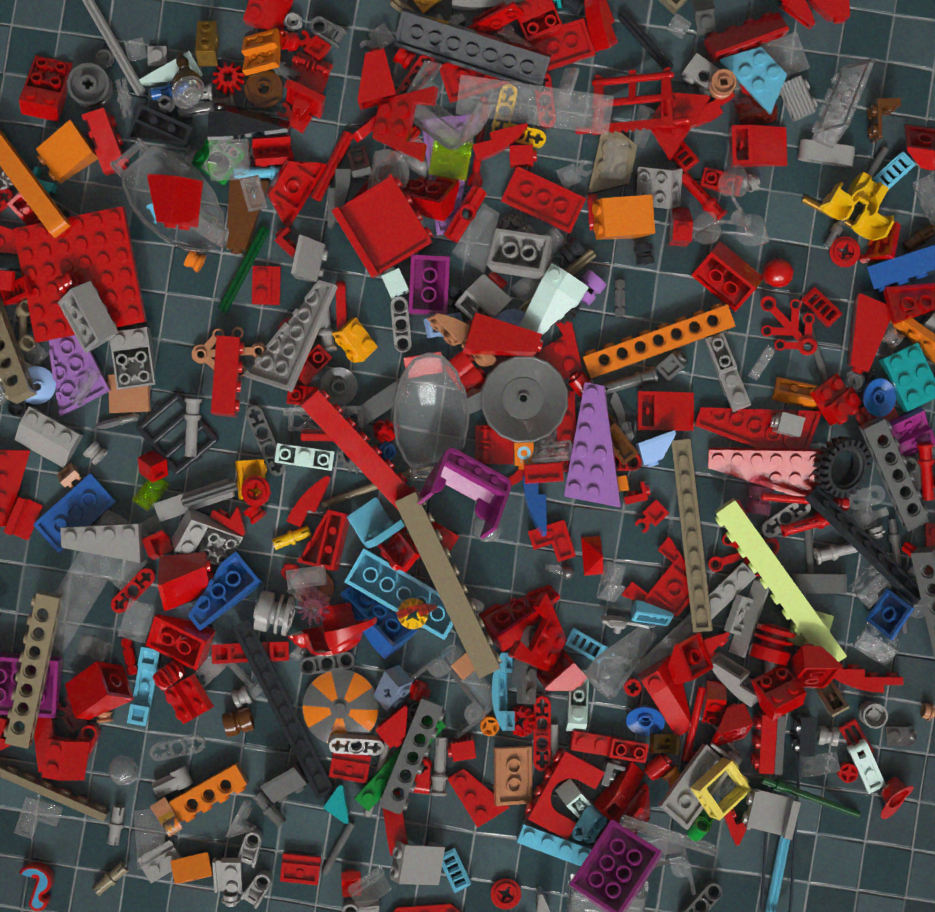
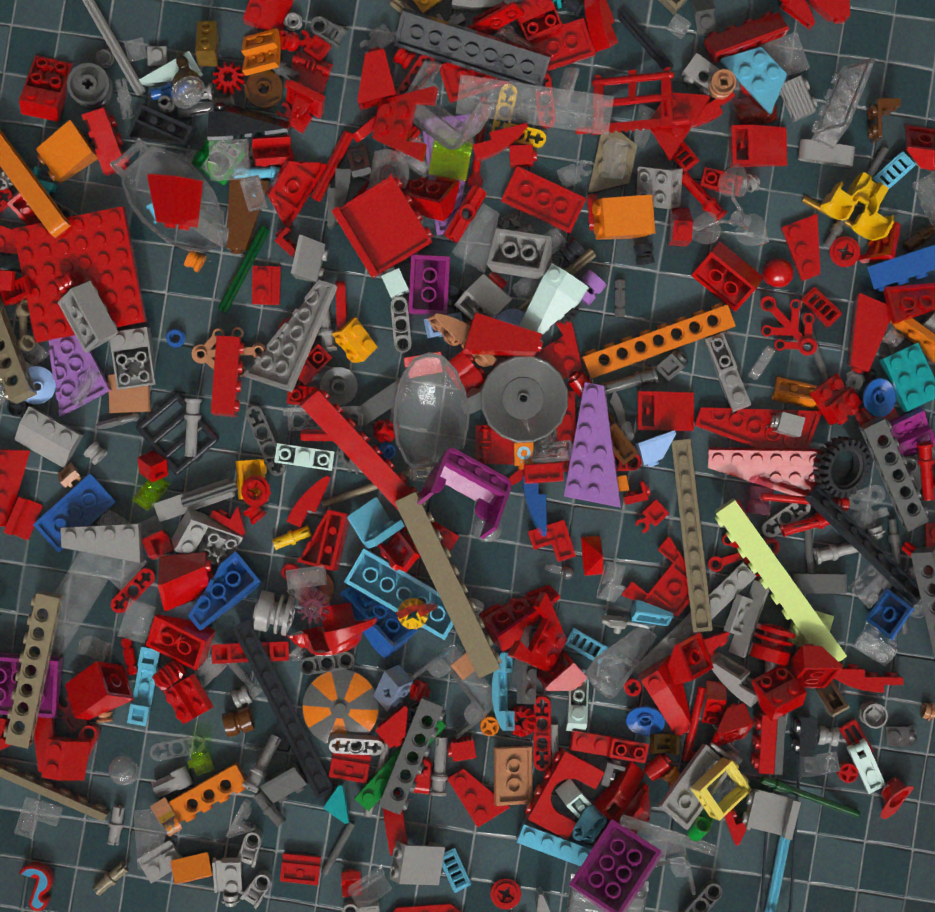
(169, 337): none -> blue plate
(200, 762): none -> clear neon green bracket
(258, 771): none -> light grey pin
(803, 245): none -> red wing

